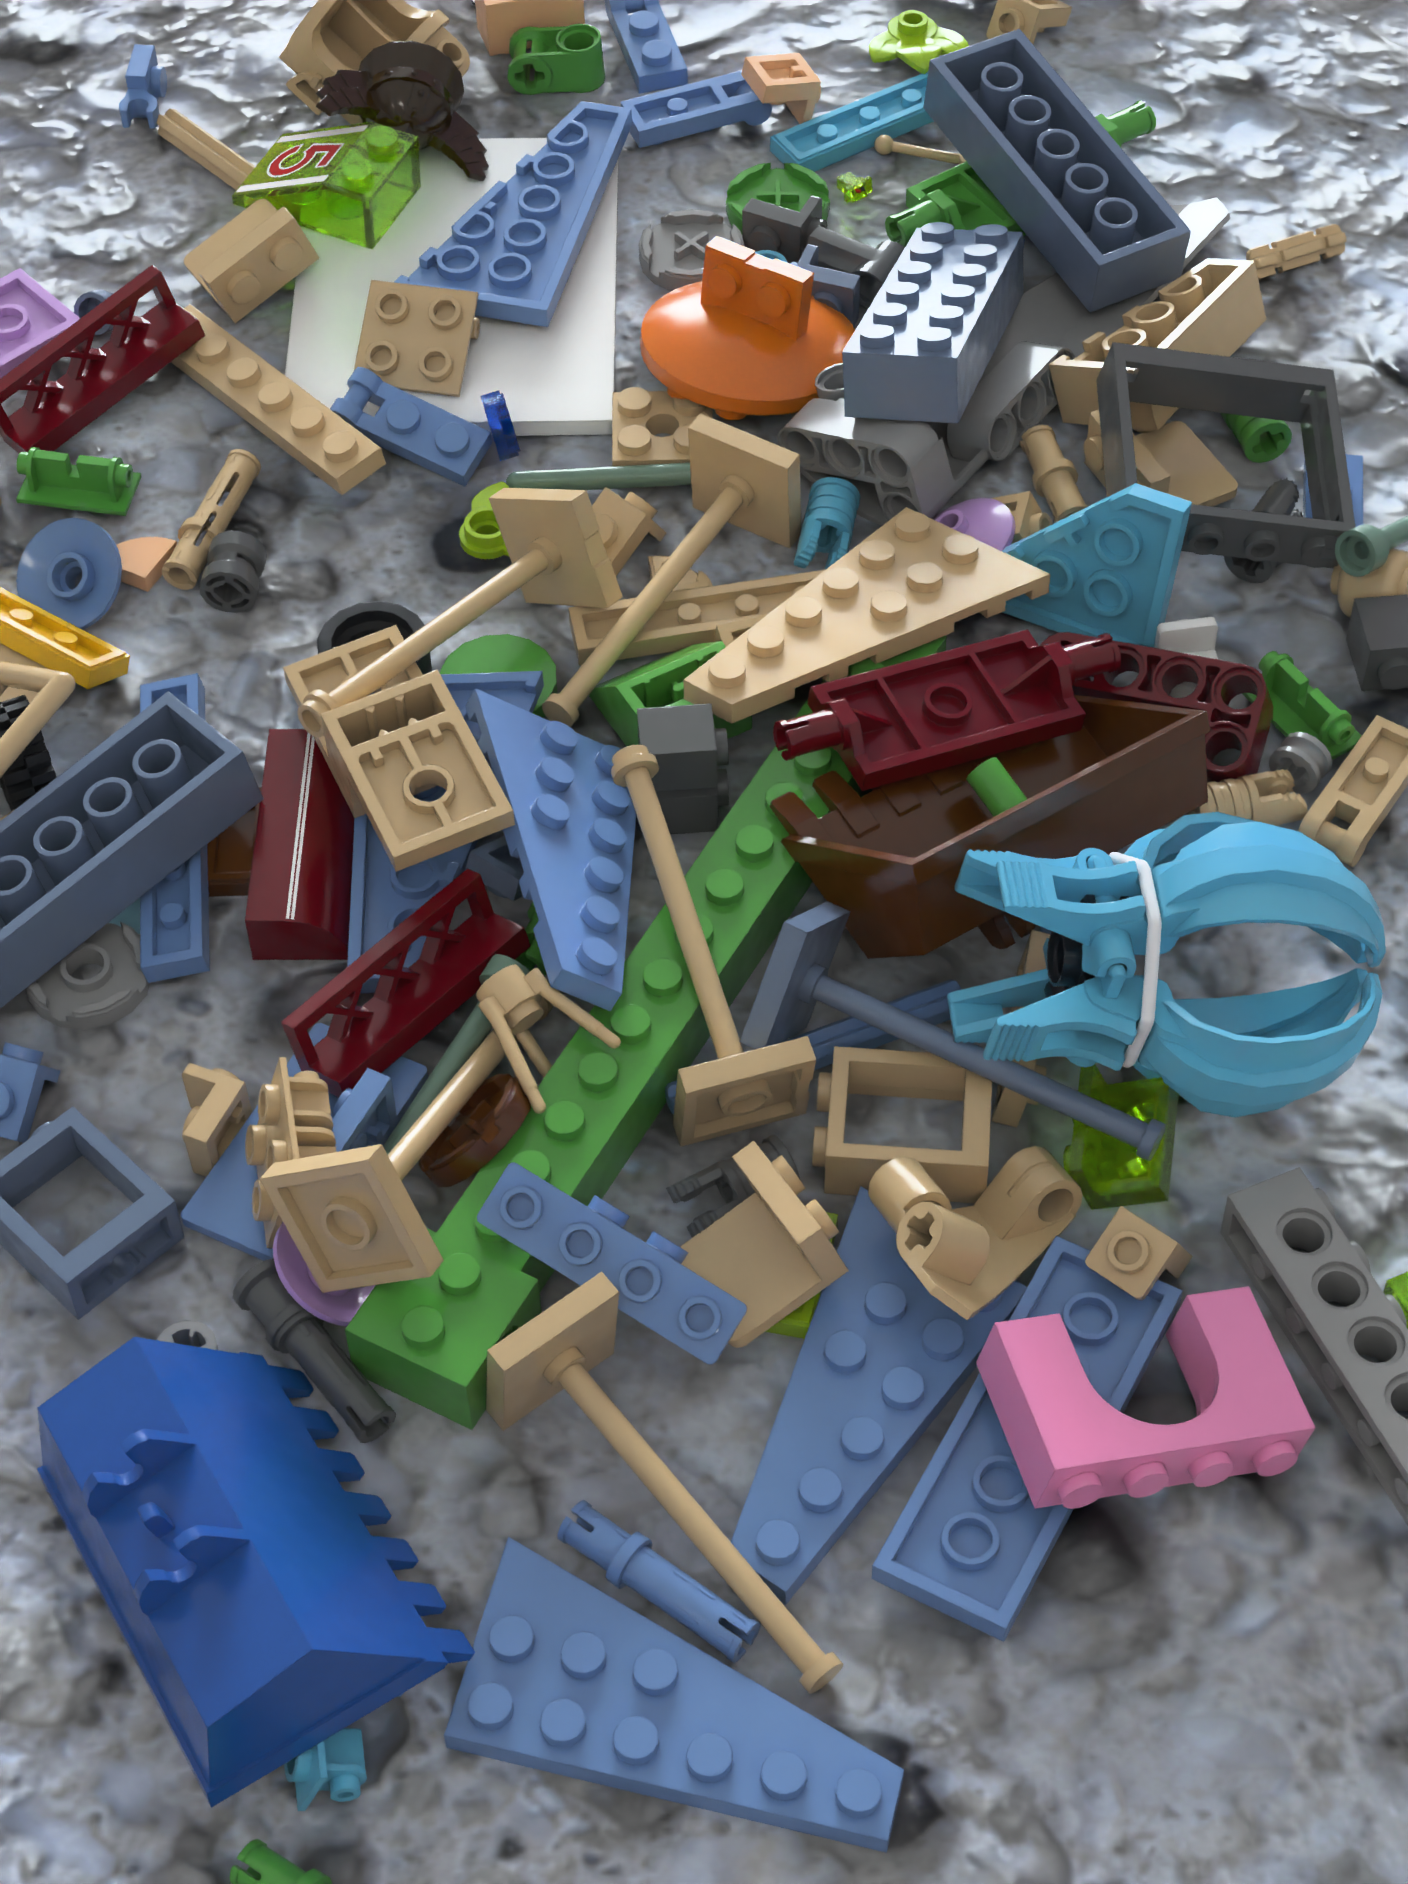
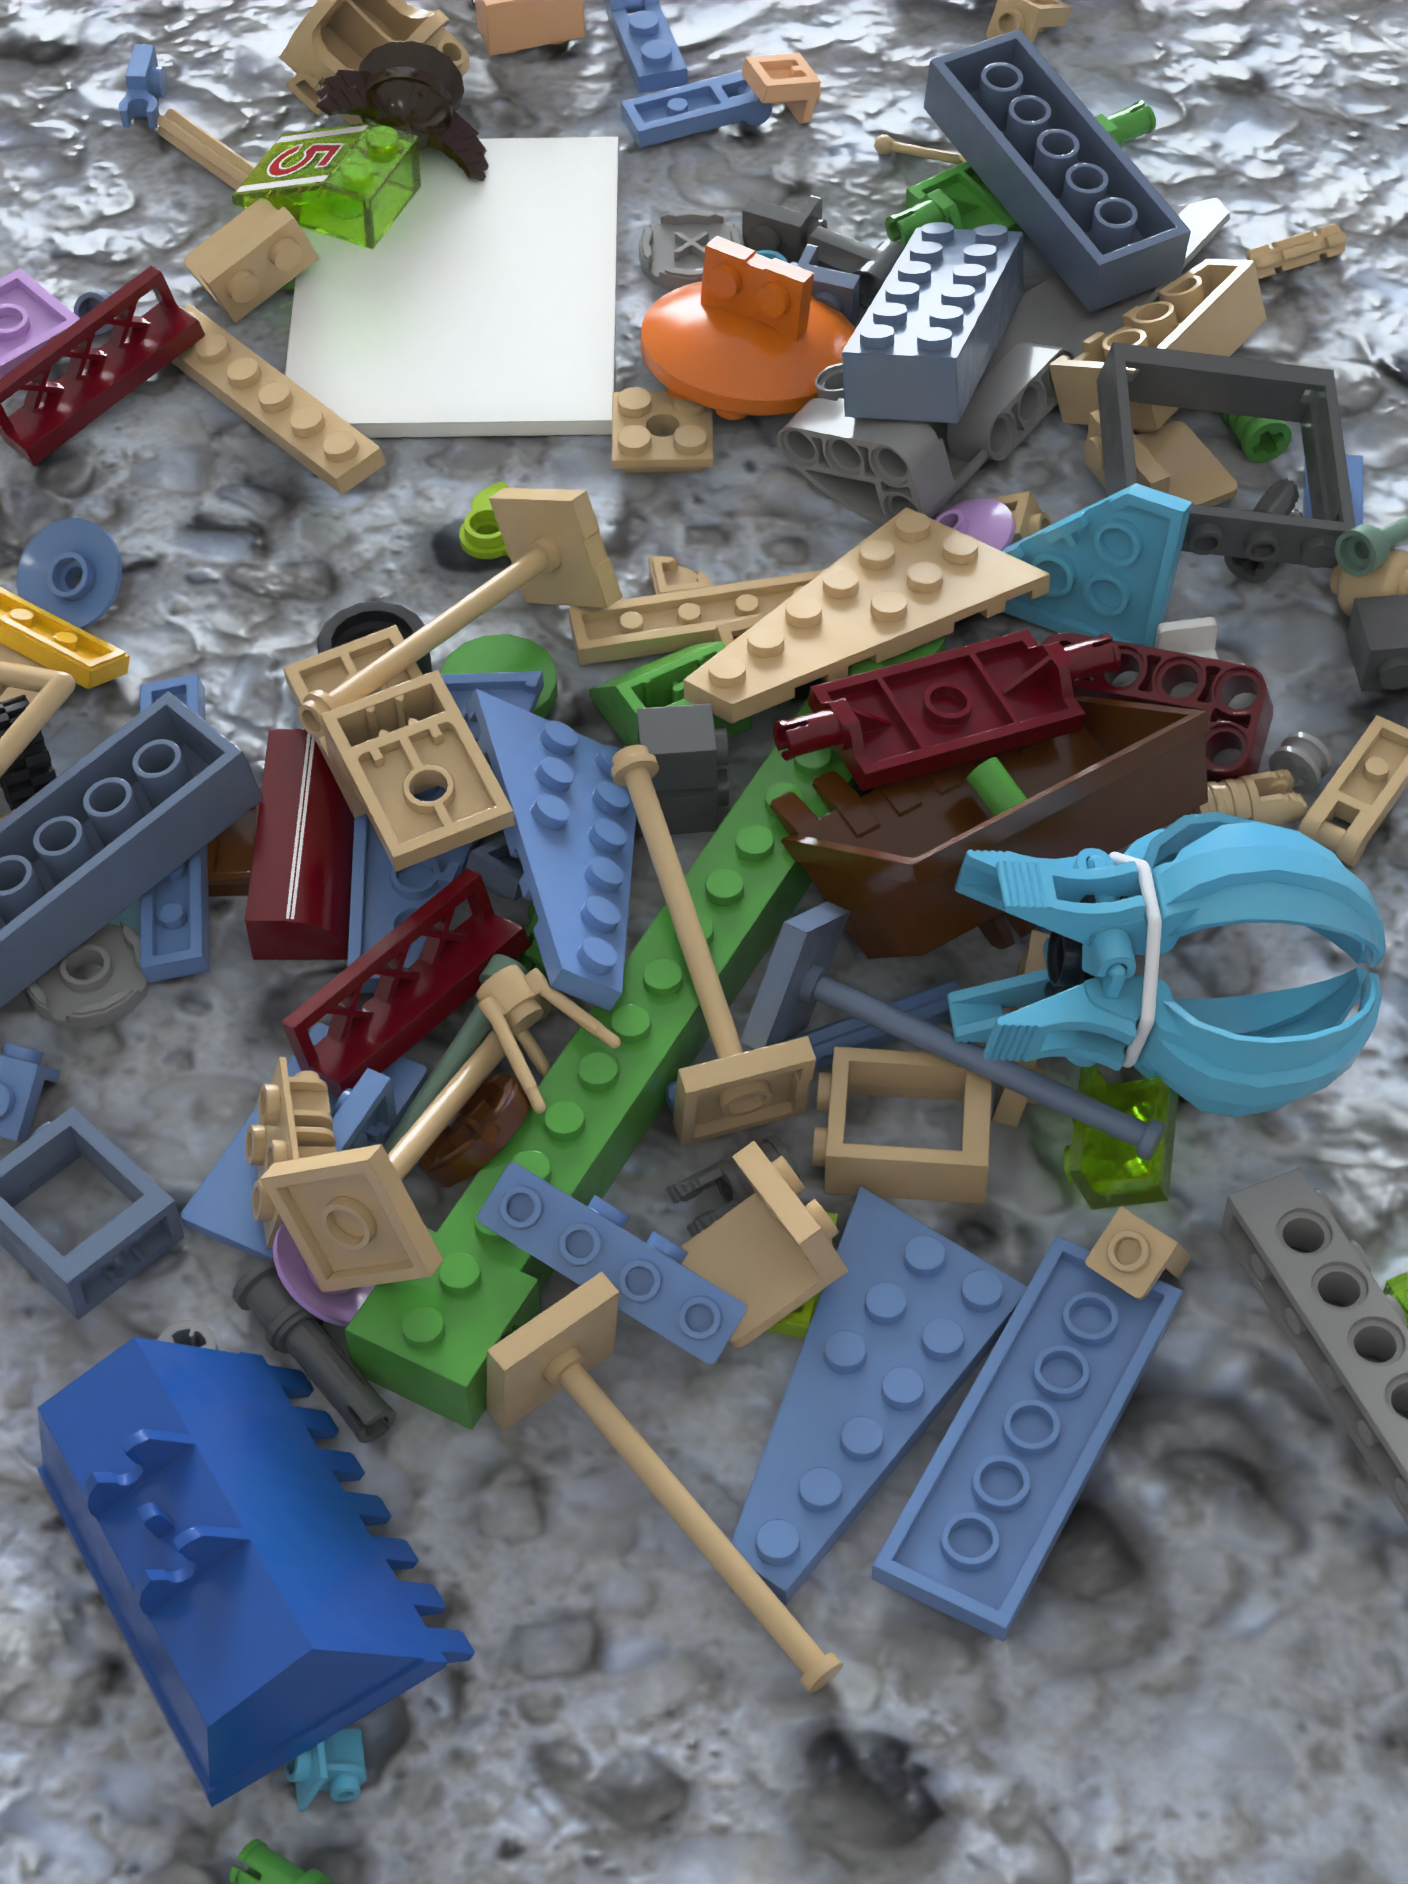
(89, 486): bright green hinge -> none
(144, 559): light nougat tile -> none
(189, 560): tan pin -> none
(217, 1114): tan bracket -> none
(233, 571): dark grey wheel -> none
(413, 427): medium blue plate -> none
(418, 336): tan hinge -> none
(500, 425): clear blue tile -> none
(528, 231): medium blue wing -> none
(562, 59): bright green piece -> none
(600, 477): sand green piece -> none
(622, 1703): medium blue wing -> none
(624, 525): tan bracket -> none
(635, 1564): medium blue pin -> none
(732, 481): tan tile -> none
(778, 186): bright green tile -> none
(828, 521): medium azure hinge -> none
(854, 126): medium azure tile -> none
(854, 187): clear neon green piece -> none
(914, 40): lime plate -> none
(979, 1249): tan panel -> none
(1053, 474): tan pin -> none
(1084, 1449): bright pink arch -> none
(1302, 708): bright green hinge -> none

